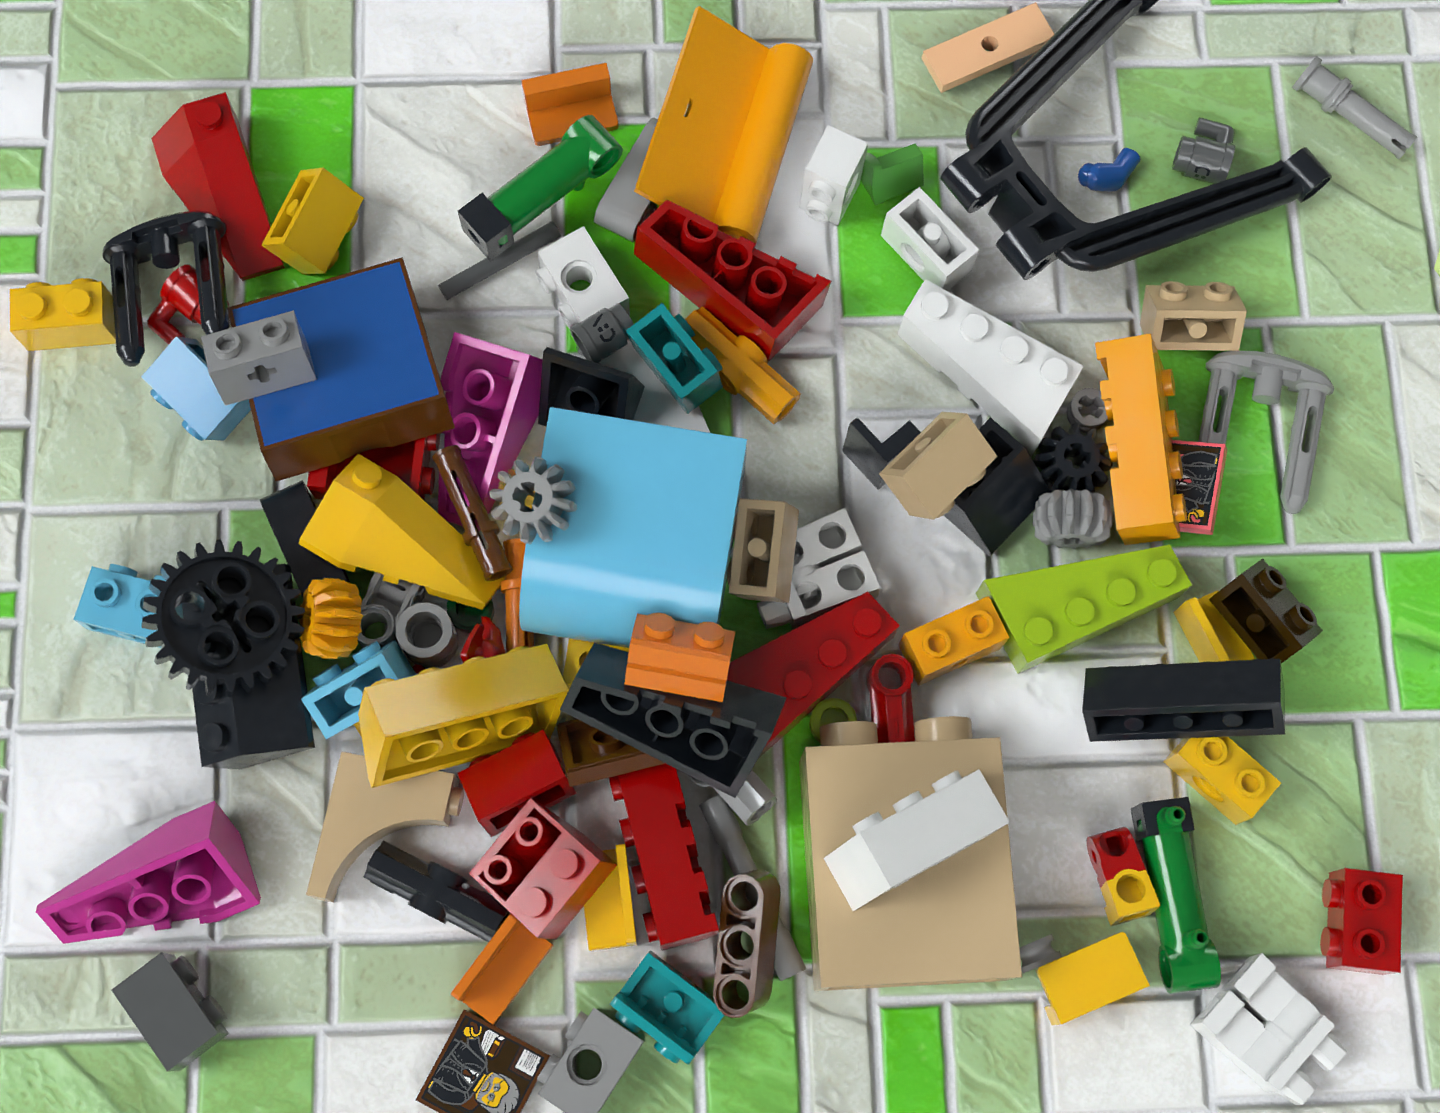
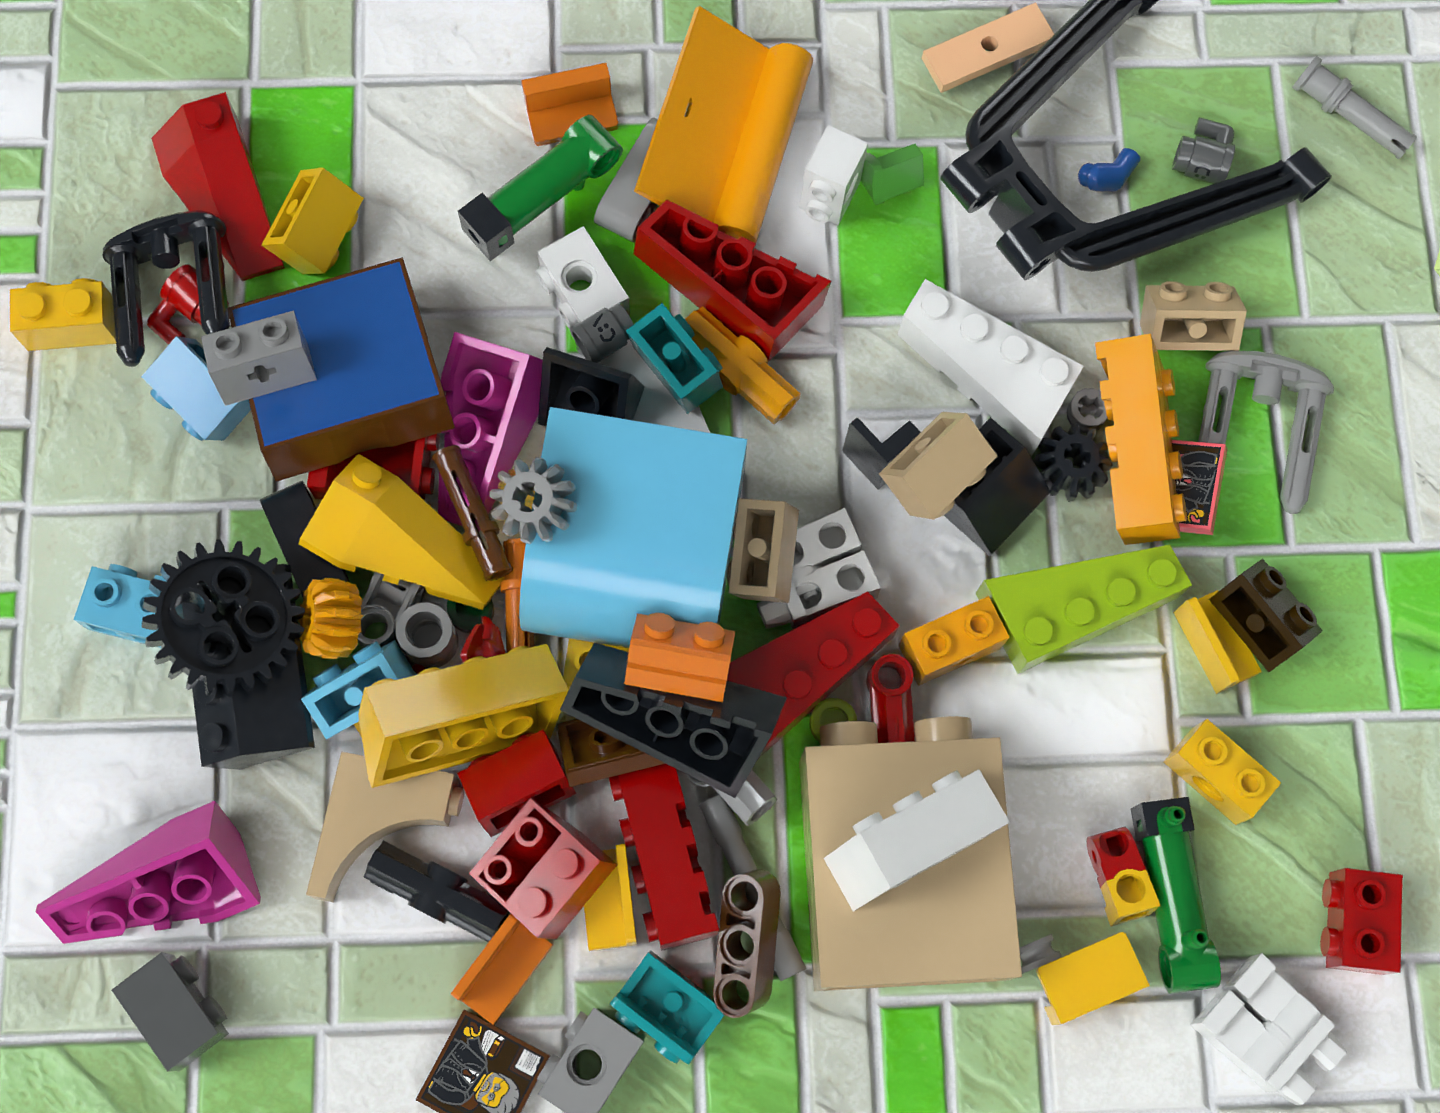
(485, 268): dark grey piece -> none
(929, 240): white brick -> none
(1072, 518): light grey gear -> none
(1184, 700): black brick -> none

